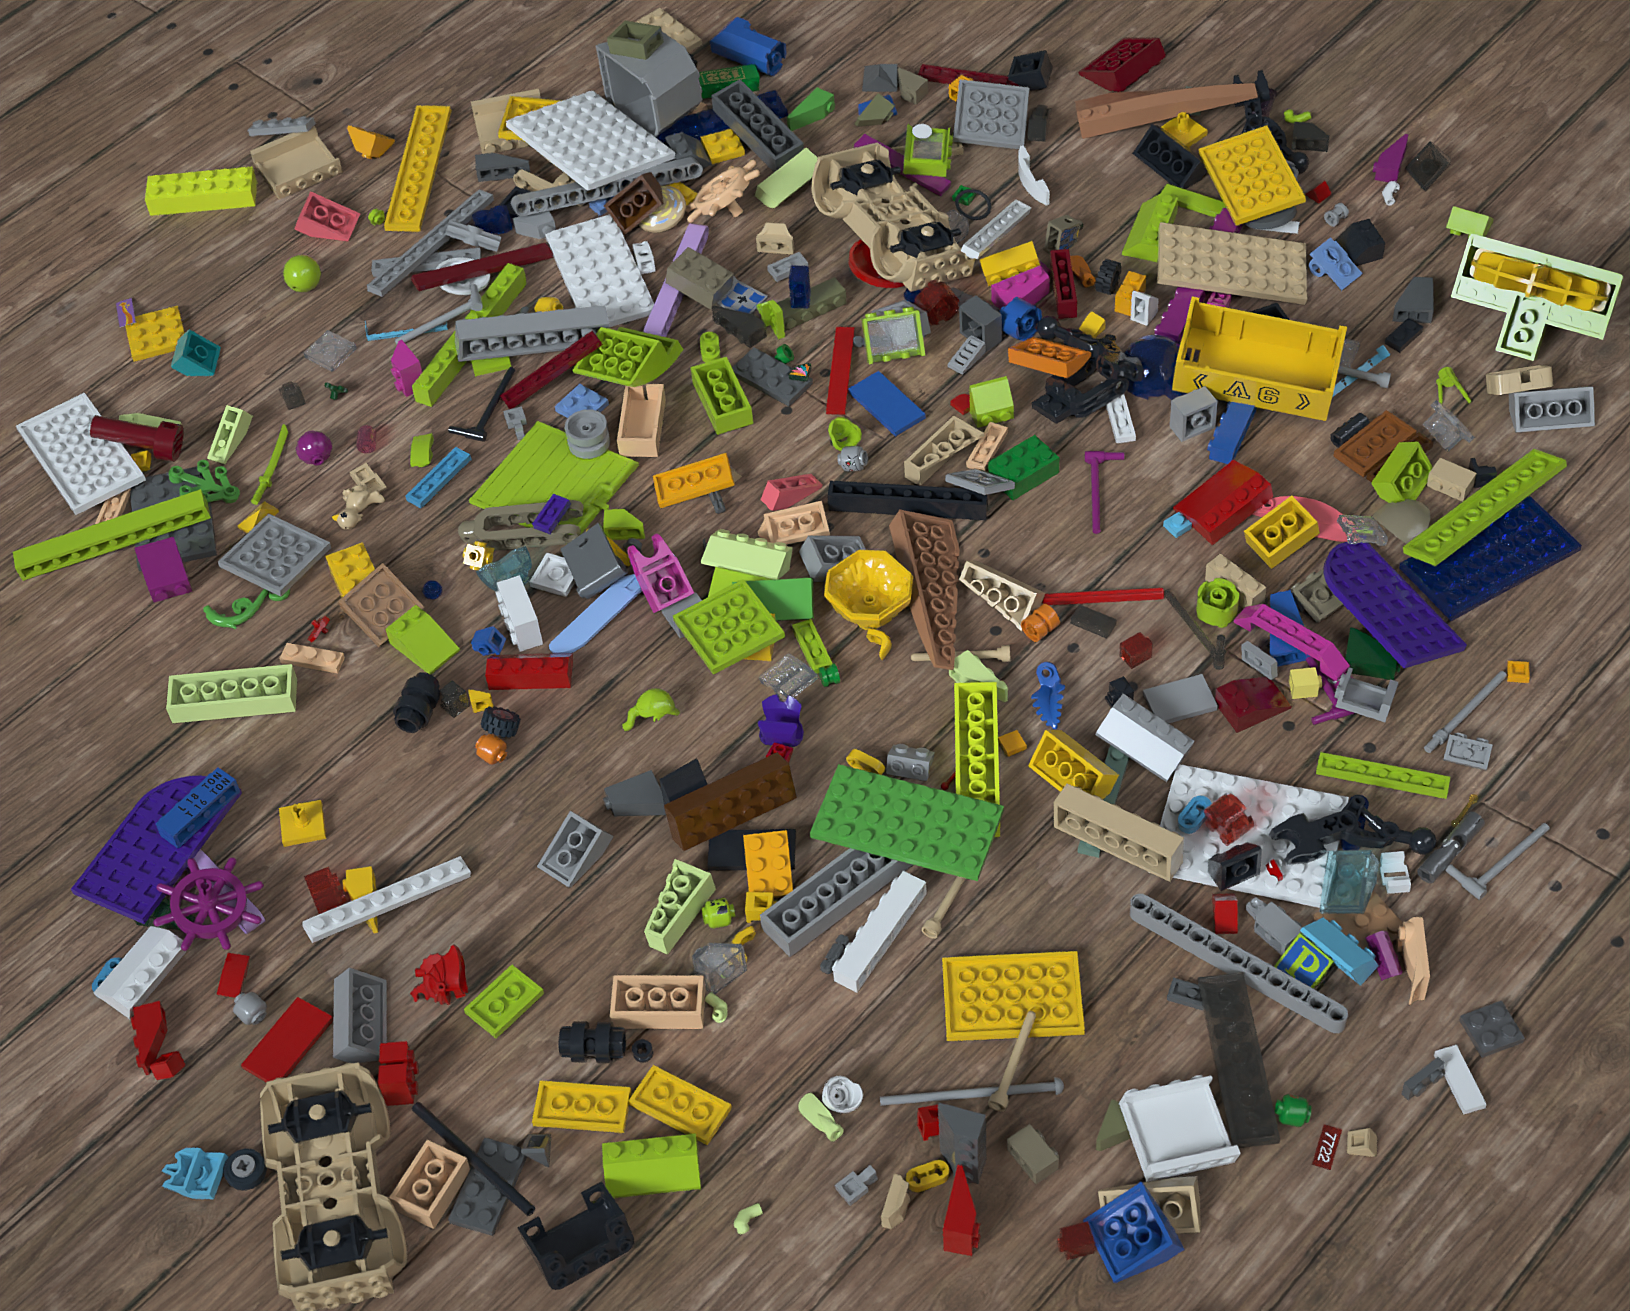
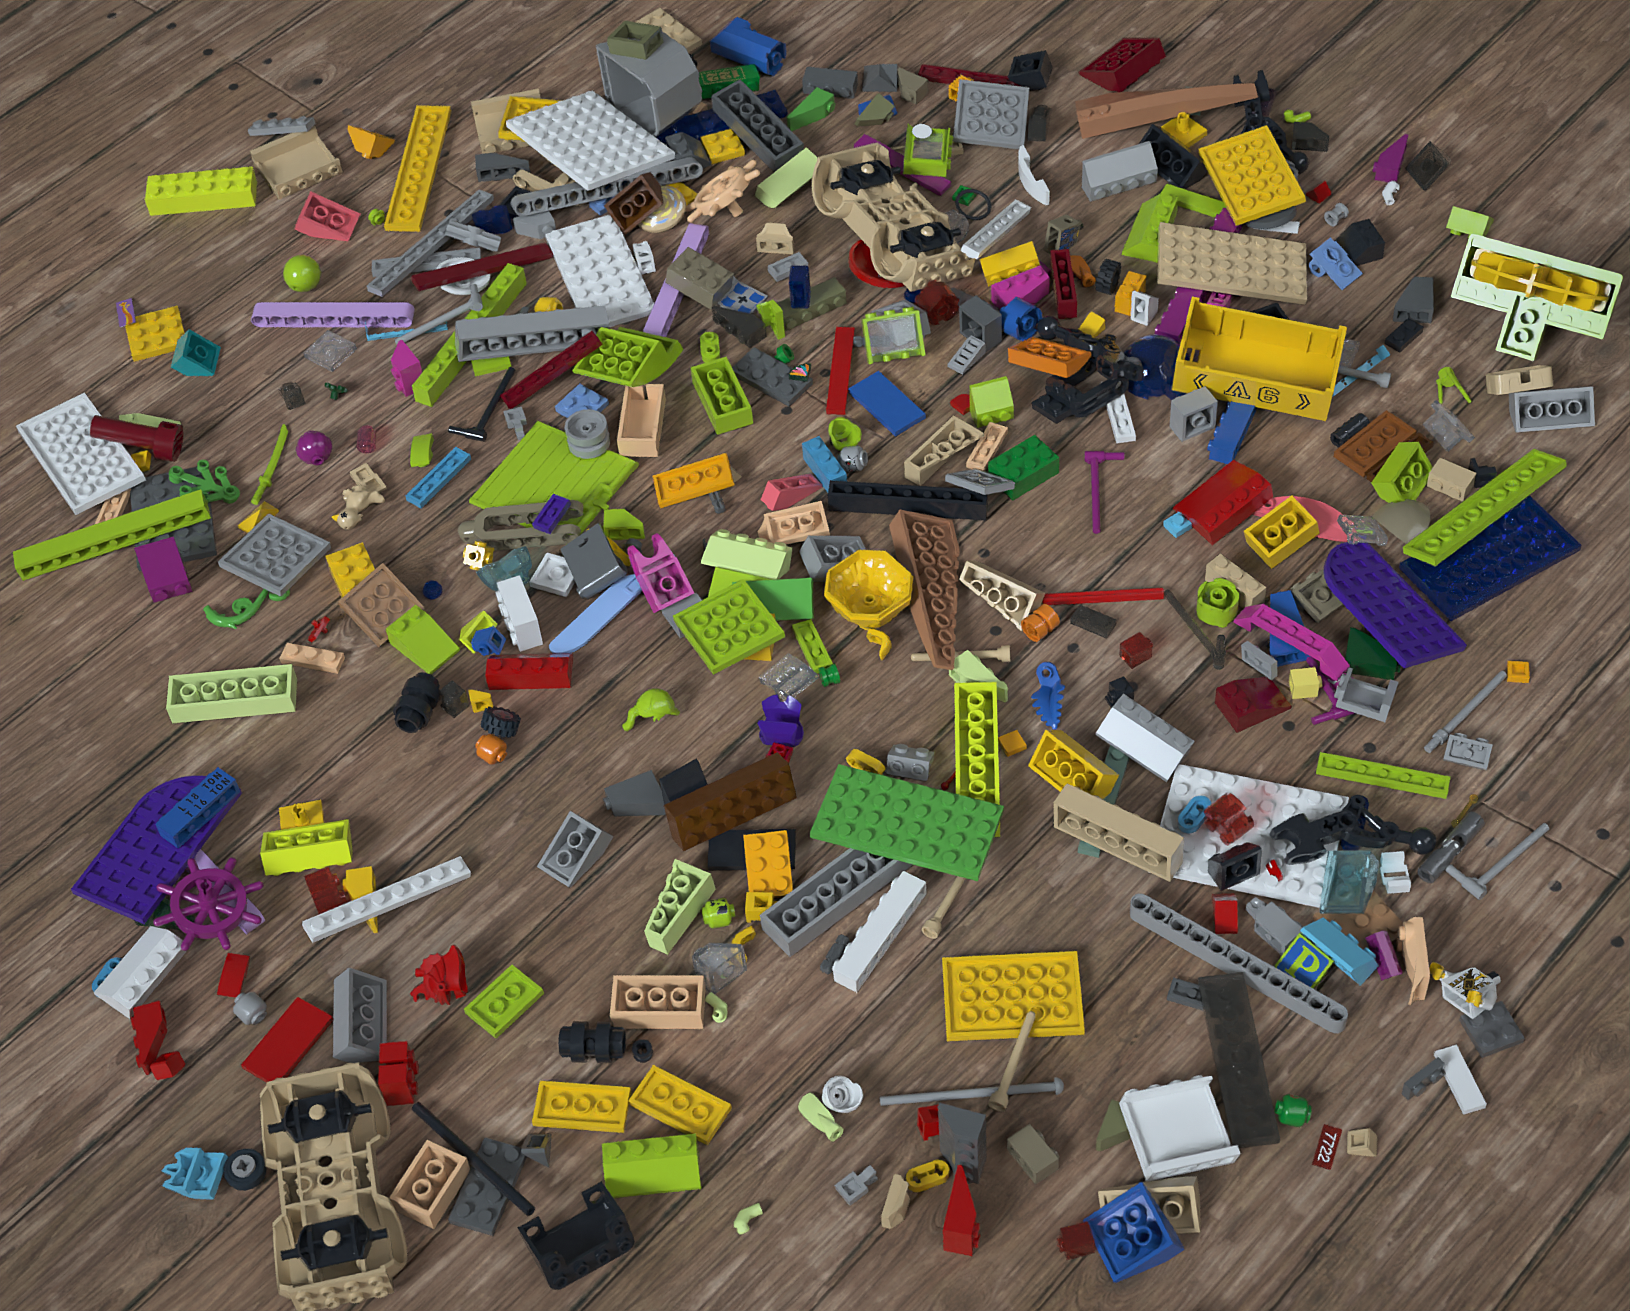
(229, 434): yellowish green slope -> none
(306, 847): none -> neon yellow slope
(332, 314): none -> lavender beam
(479, 622): none -> neon yellow slope
(822, 462): none -> dark azure brick
(838, 82): none -> dark grey brick
(1119, 171): none -> light grey slope
(1180, 699): light grey tile -> none
(1467, 990): none -> torso

